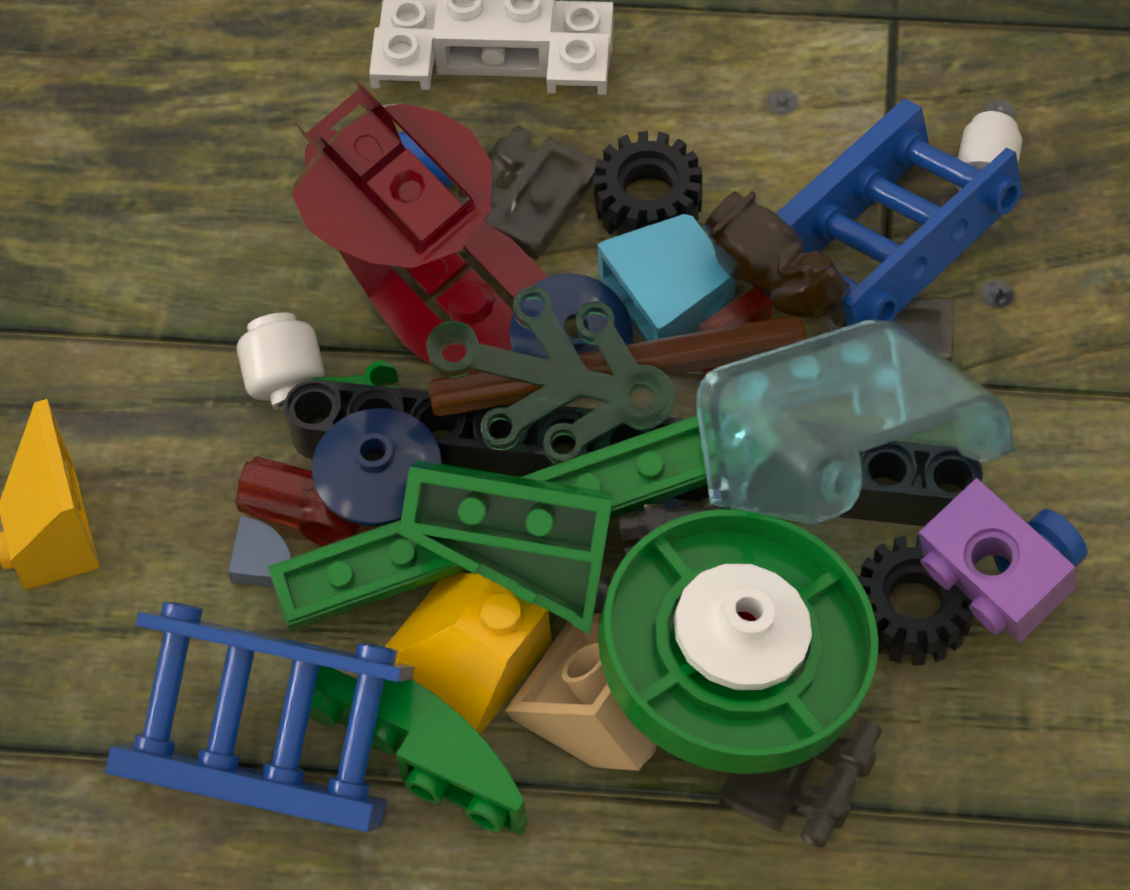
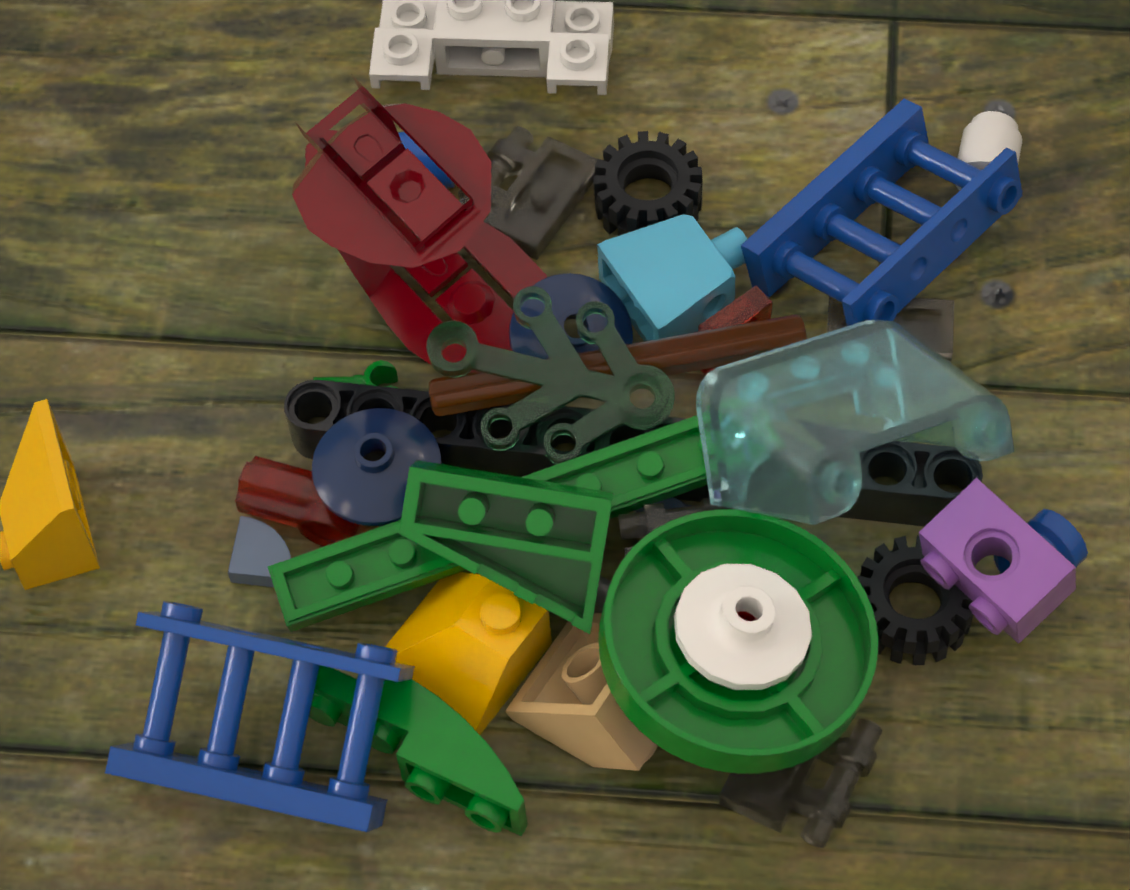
(278, 356): white head -> none
(769, 255): dark brown animal -> none

